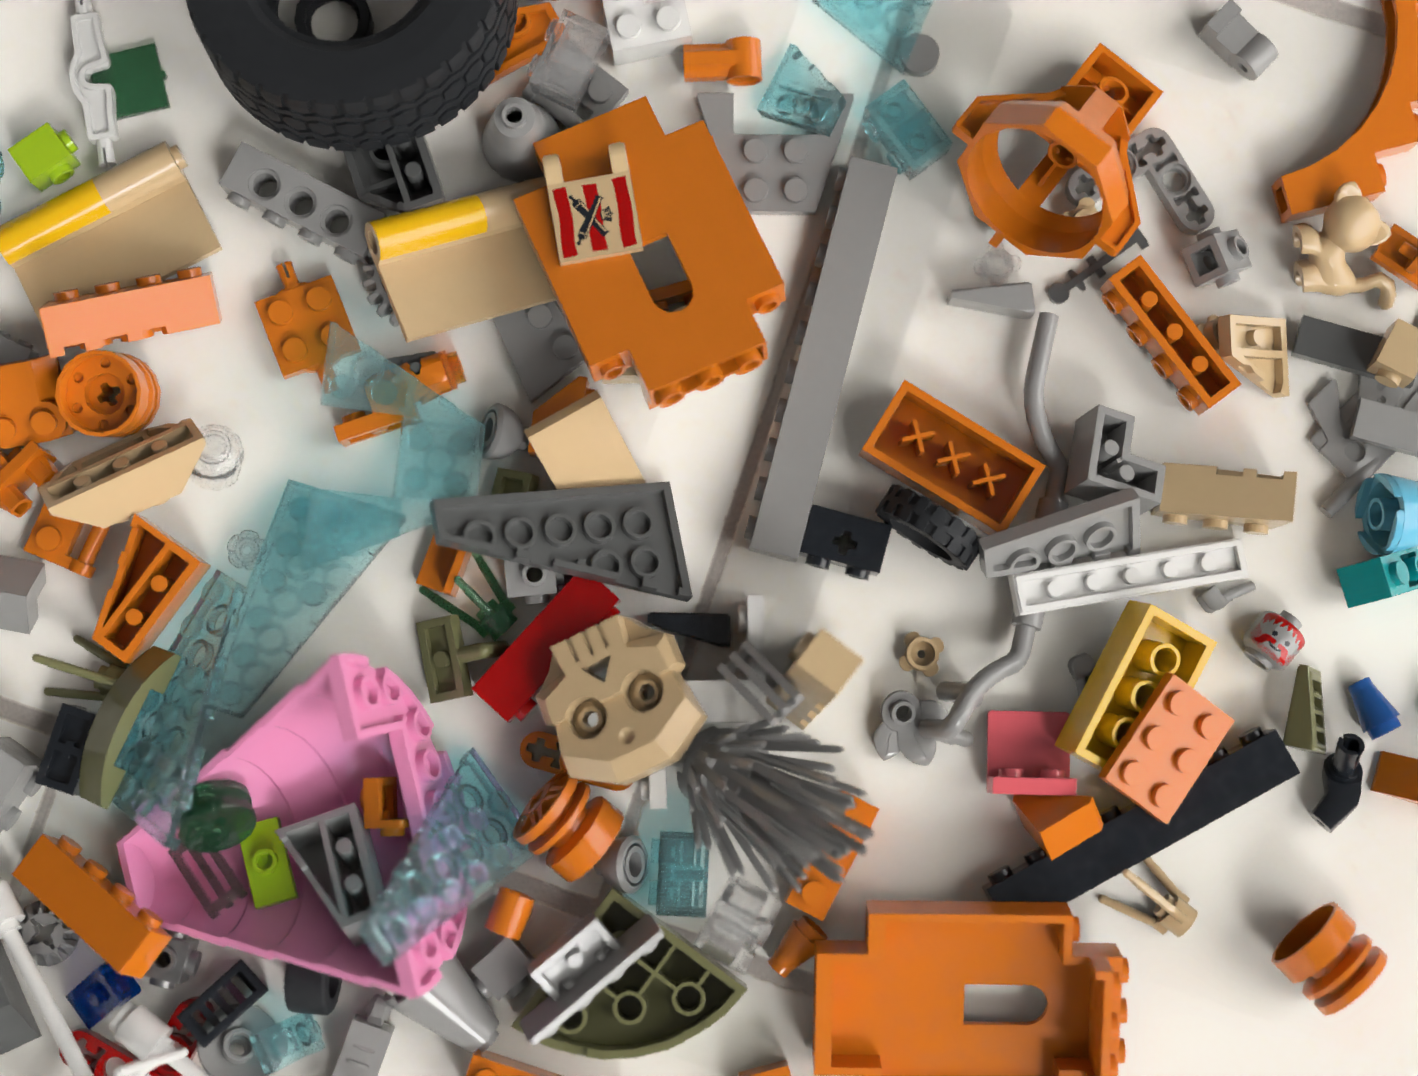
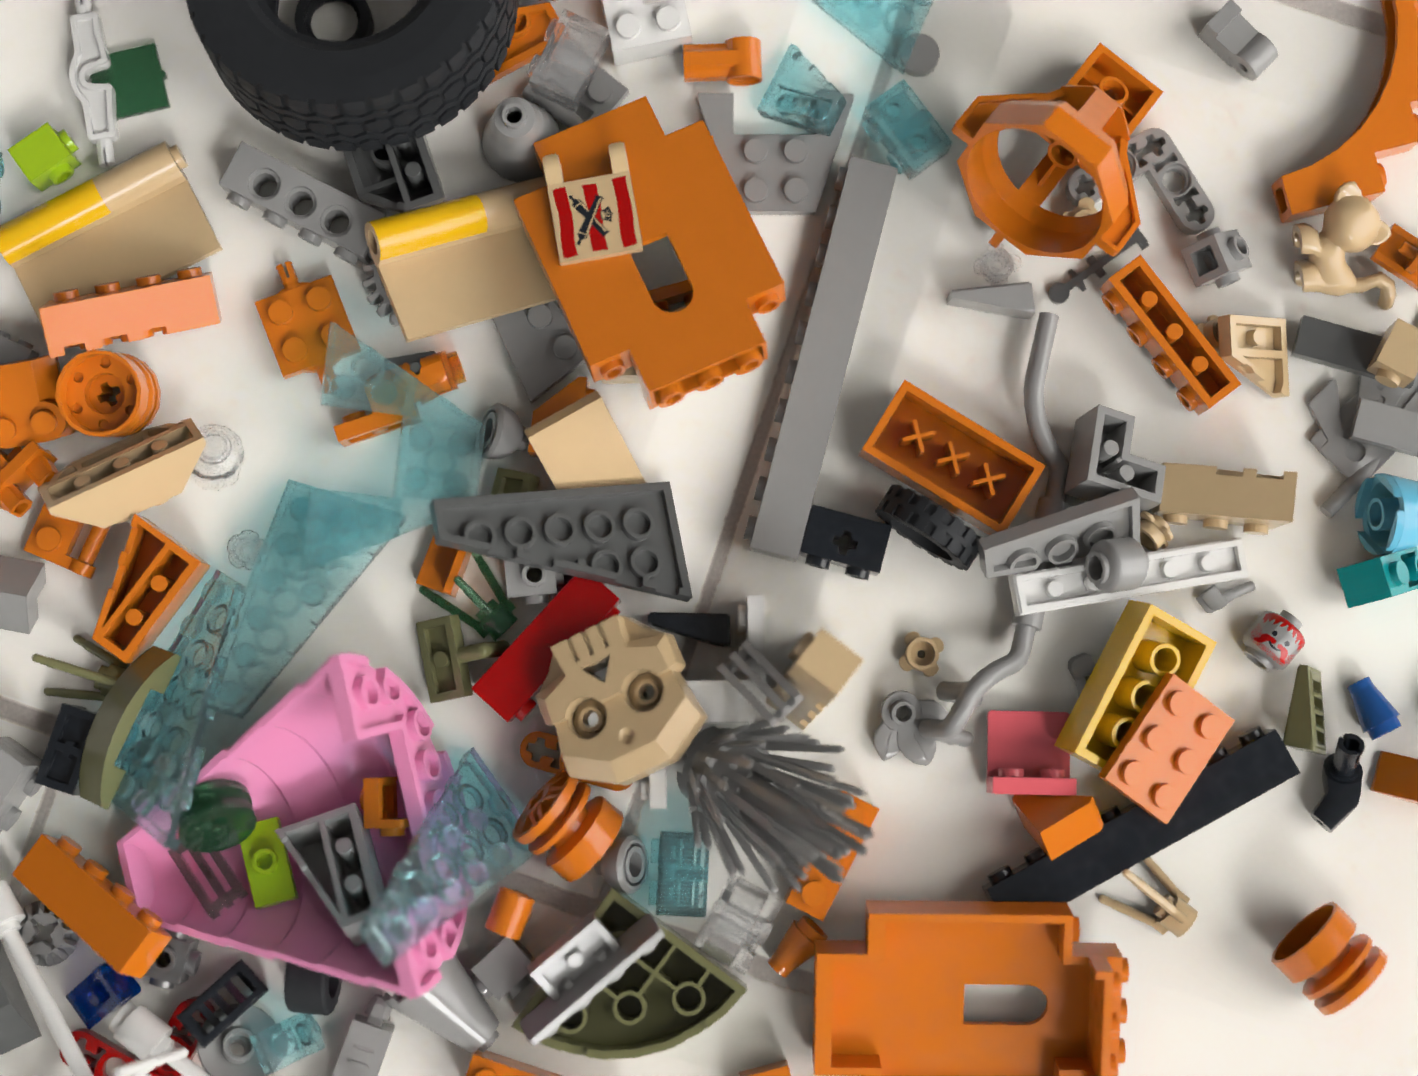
(1117, 564): none -> light grey head
(1154, 531): none -> tan plate

